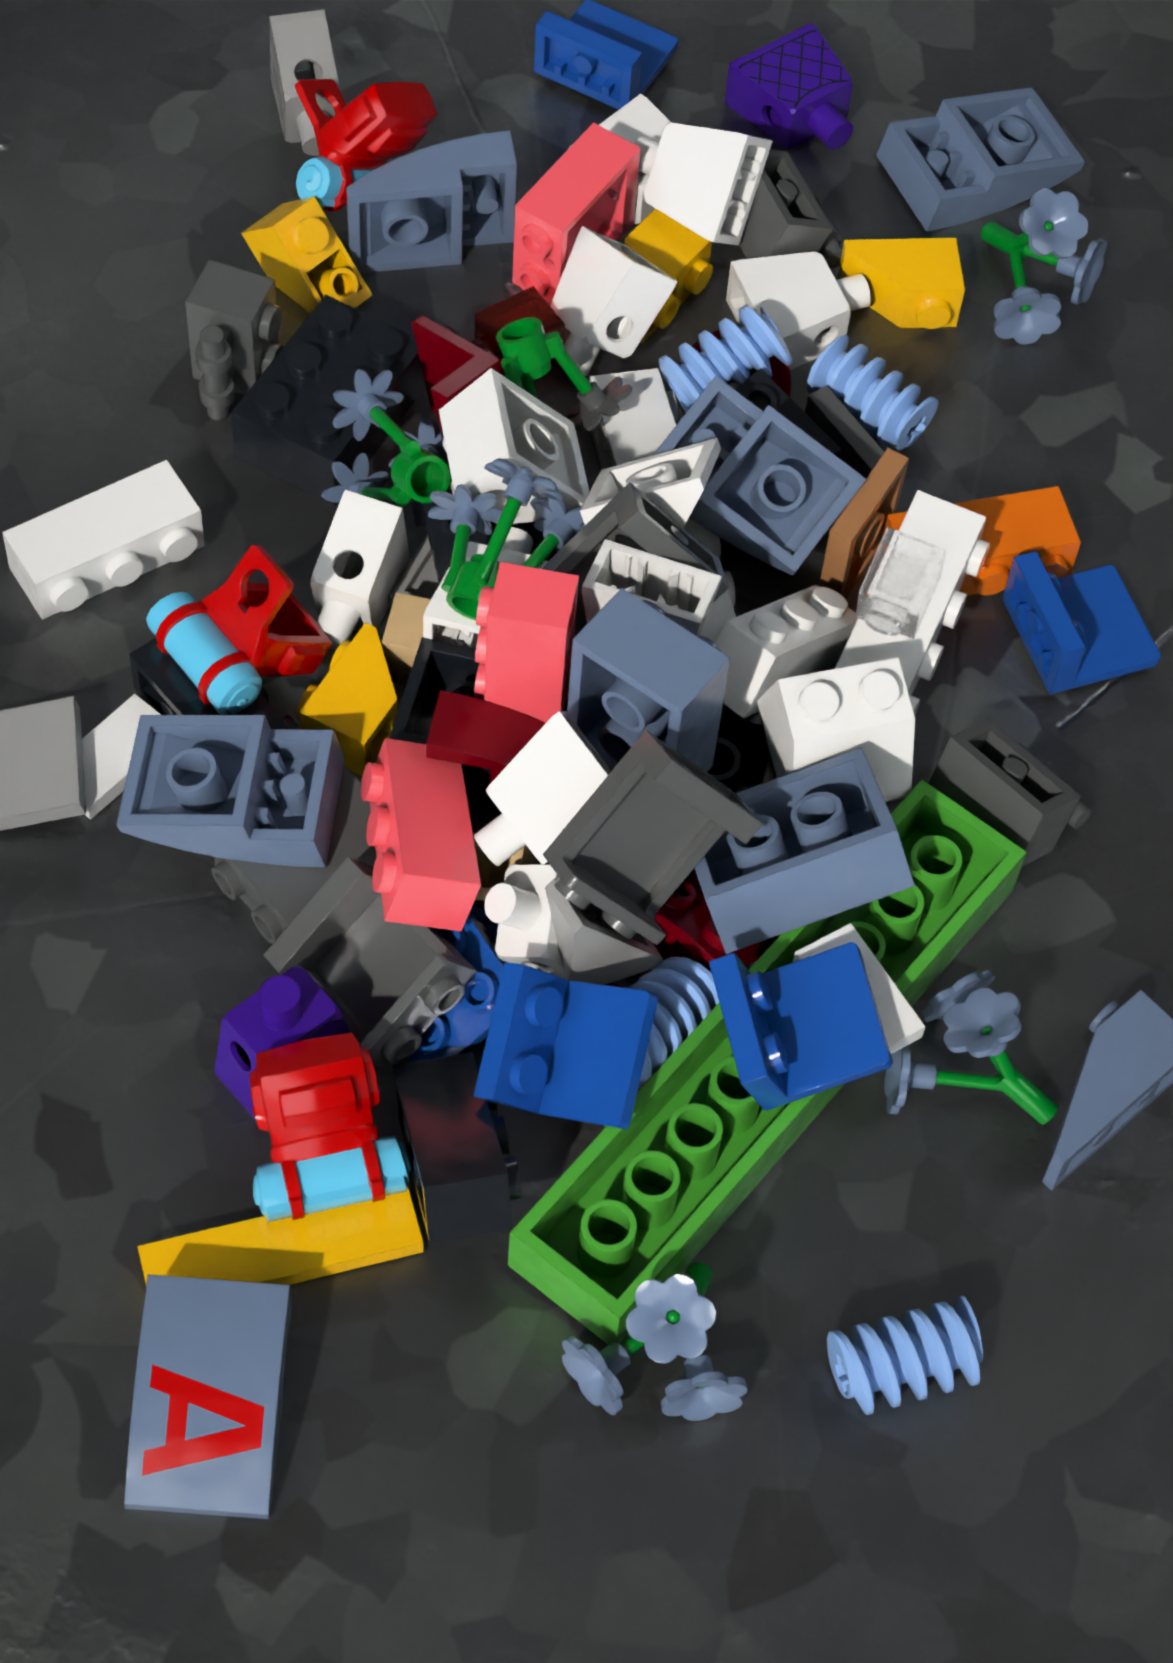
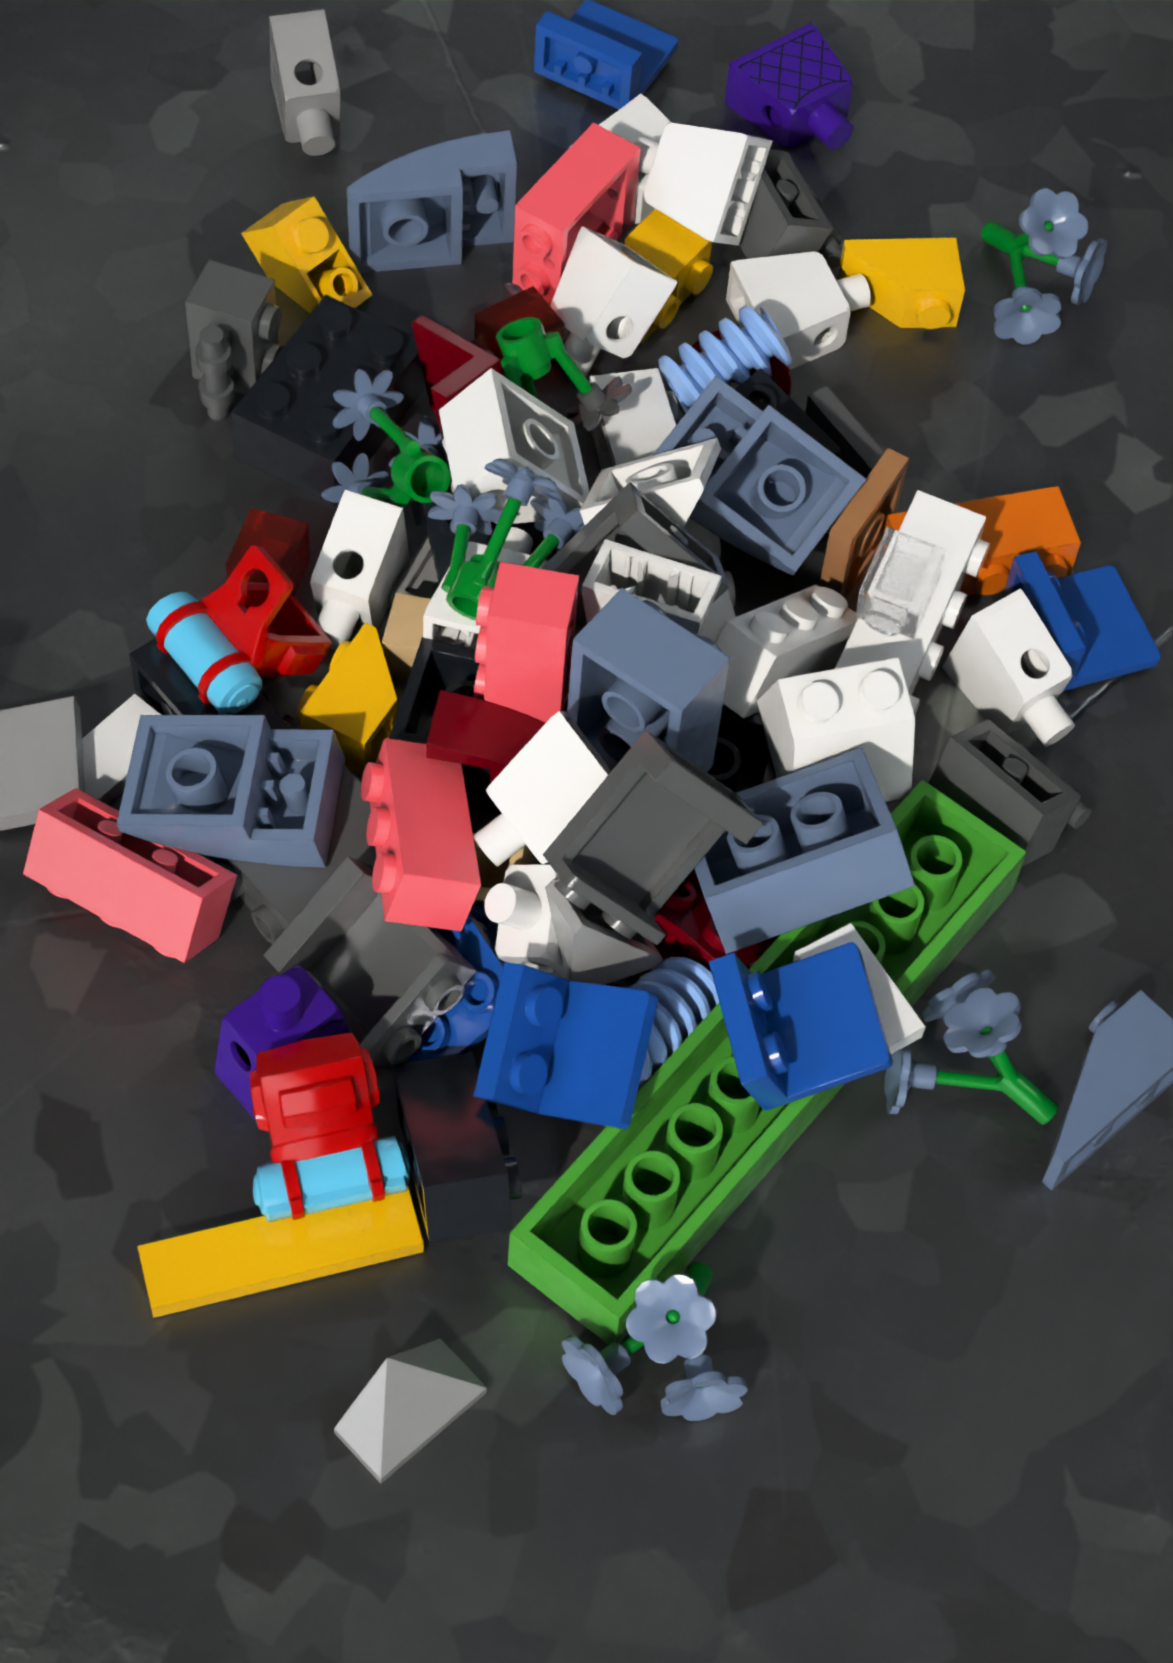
(104, 539): white brick -> none
(130, 883): none -> coral brick
(208, 1396): sand blue slope -> none
(281, 537): none -> clear red brick
(361, 136): red piece -> none
(407, 1406): none -> light grey slope
(874, 402): light blue piece -> none
(906, 1353): light blue piece -> none
(977, 156): sand blue slope -> none
(1012, 669): none -> white torso

